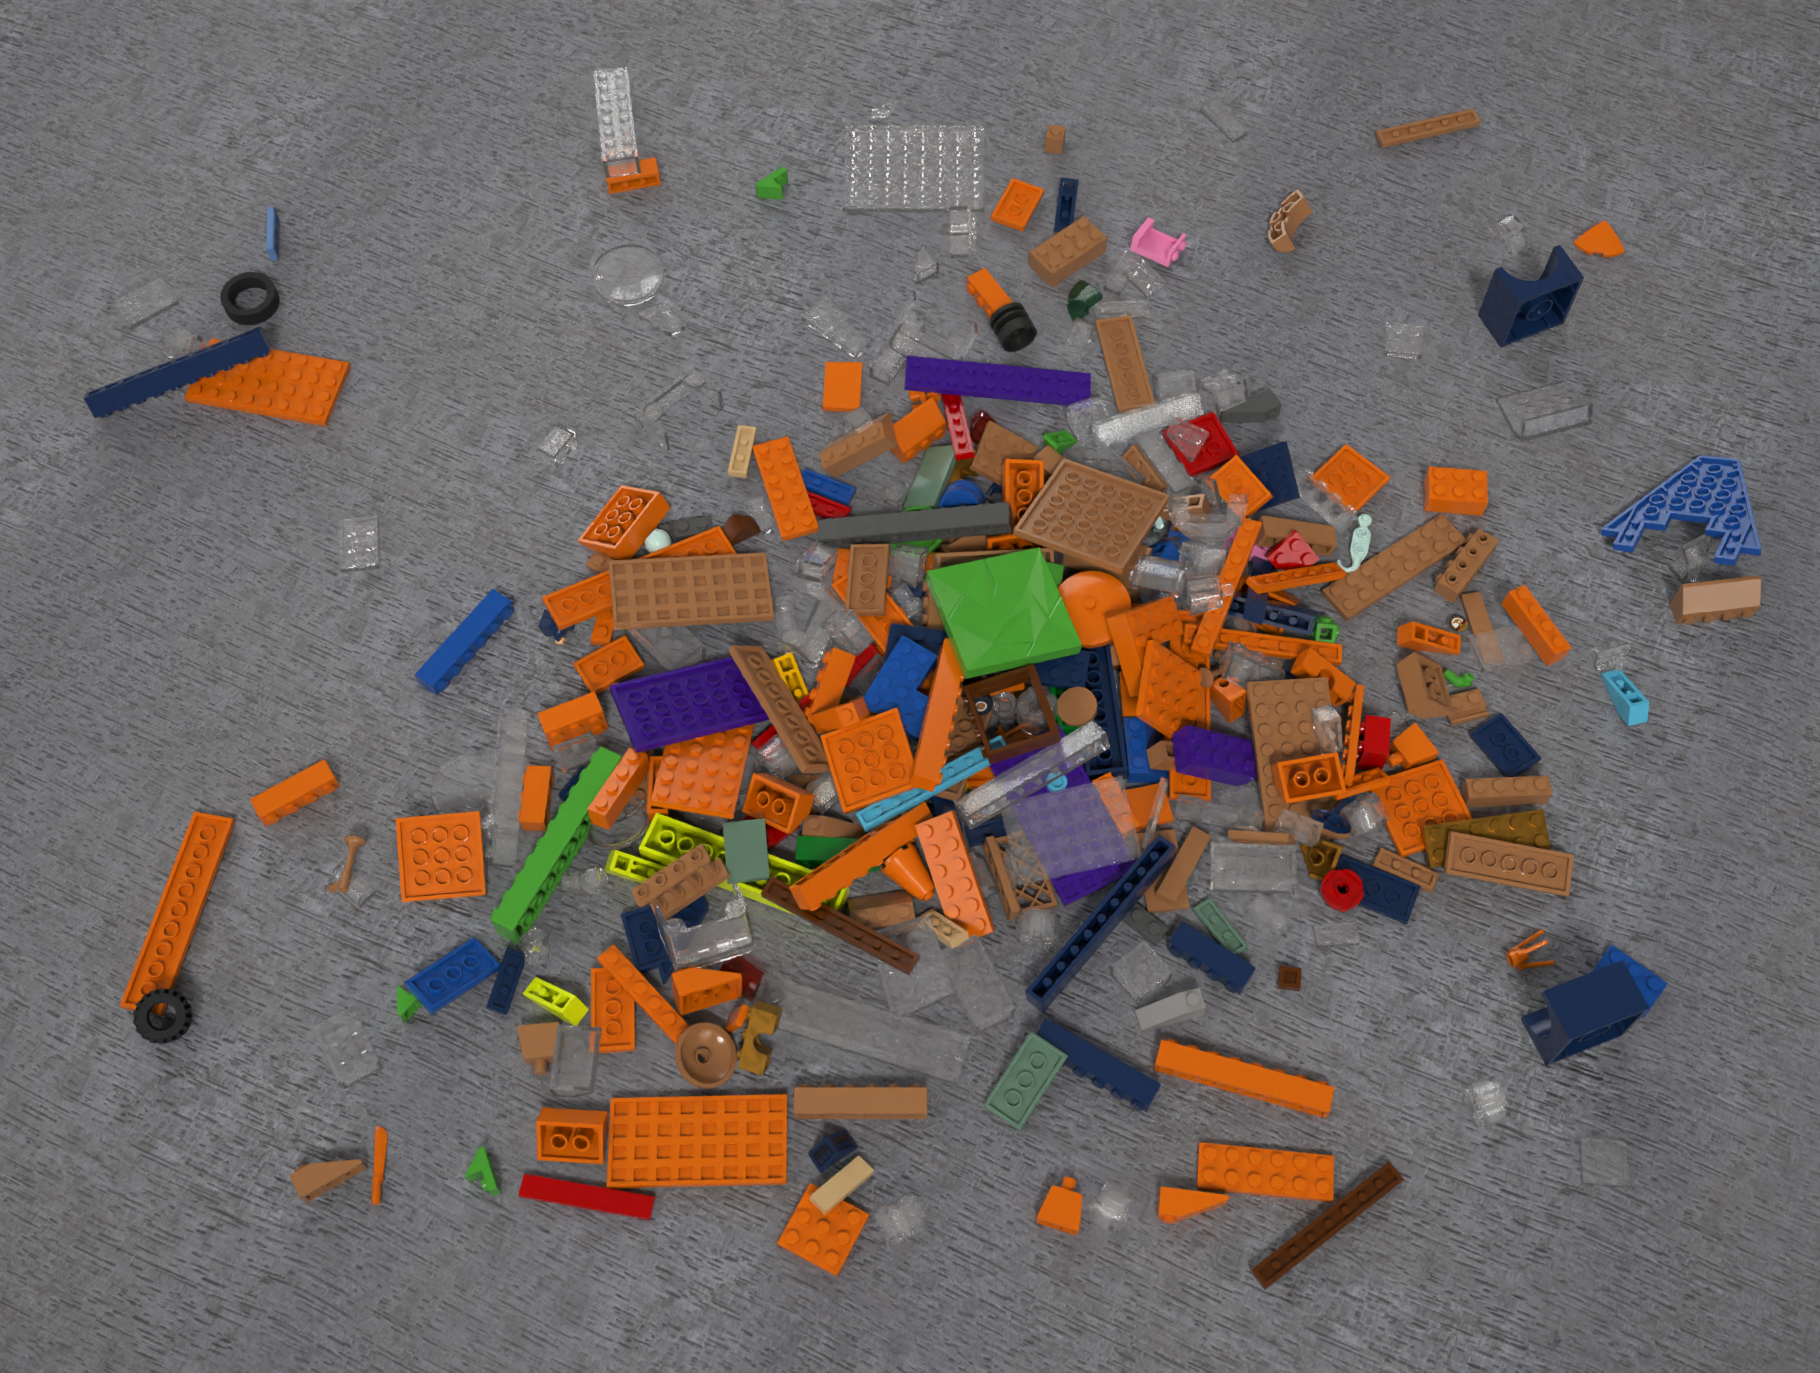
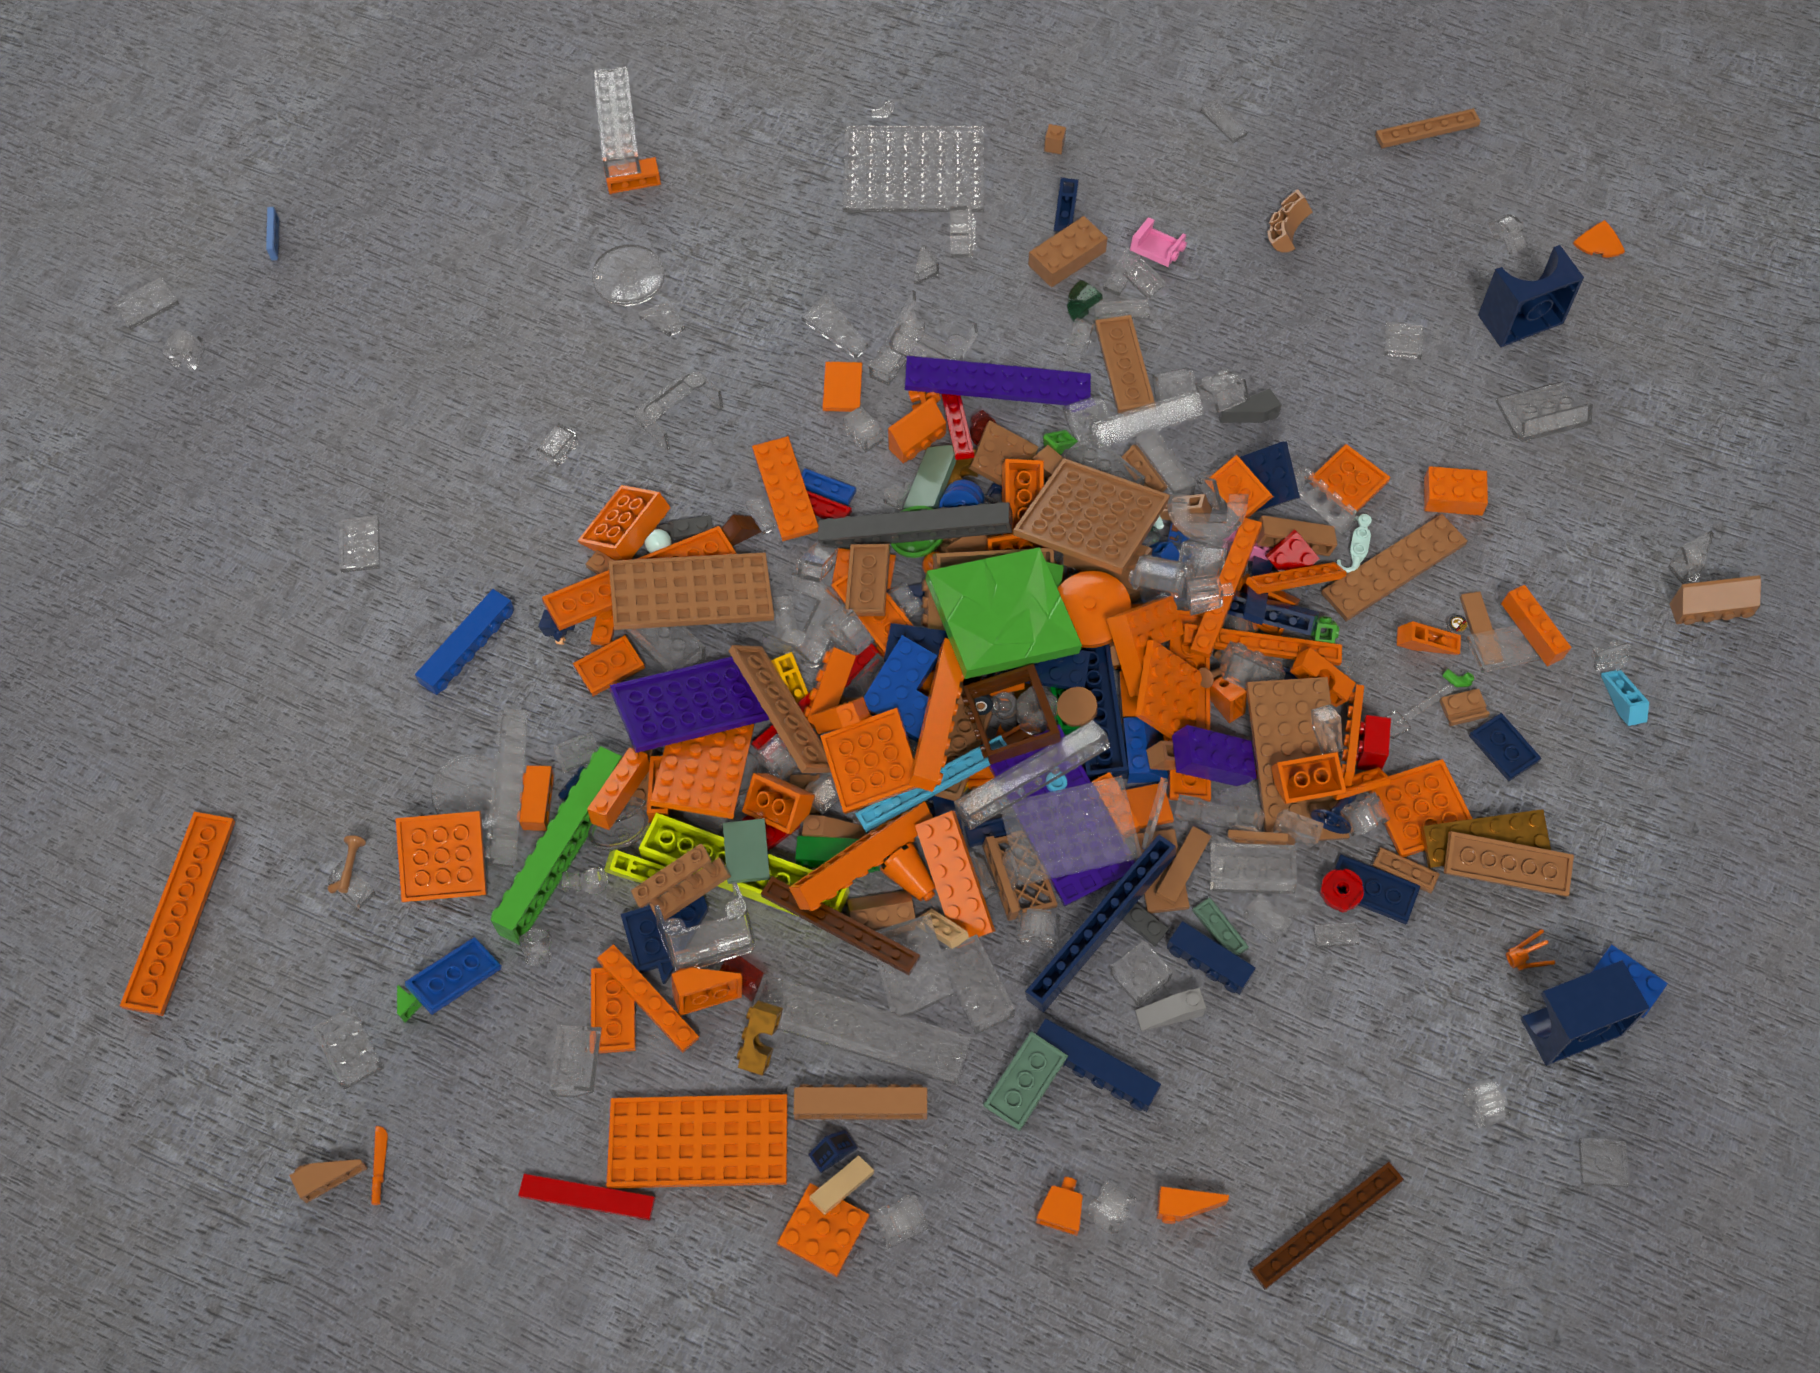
(143, 1011): black tyre -> none
(178, 372): dark blue brick -> none
(245, 281): black tyre -> none
(276, 386): orange plate -> none
(294, 793): orange brick -> none
(482, 1167): bright green slope -> none
(506, 981): dark blue tile -> none
(538, 1044): medium nougat torso -> none
(556, 1001): neon yellow slope -> none
(572, 1135): orange slope -> none
(573, 719): orange brick -> none
(717, 1055): medium nougat dish -> none
(737, 1018): orange tile -> none
(742, 451): tan plate -> none
(772, 185): bright green slope -> none
(858, 446): medium nougat slope -> none
(908, 564): clear torso -> none
(986, 292): orange brick -> none
(1013, 327): pearl dark grey wheel -> none
(1017, 204): orange plate -> none
(1187, 437): clear wing -> none
(1215, 451): red plate -> none
(1244, 1078): orange brick -> none
(1265, 1172): orange plate -> none
(1289, 978): reddish brown plate -> none
(1321, 857): pearl gold slope -> none
(1411, 749): orange torso -> none
(1424, 687): medium nougat slope -> none
(1466, 565): medium nougat brick -> none
(1506, 791): medium nougat brick -> none
(1702, 492): blue wing -> none

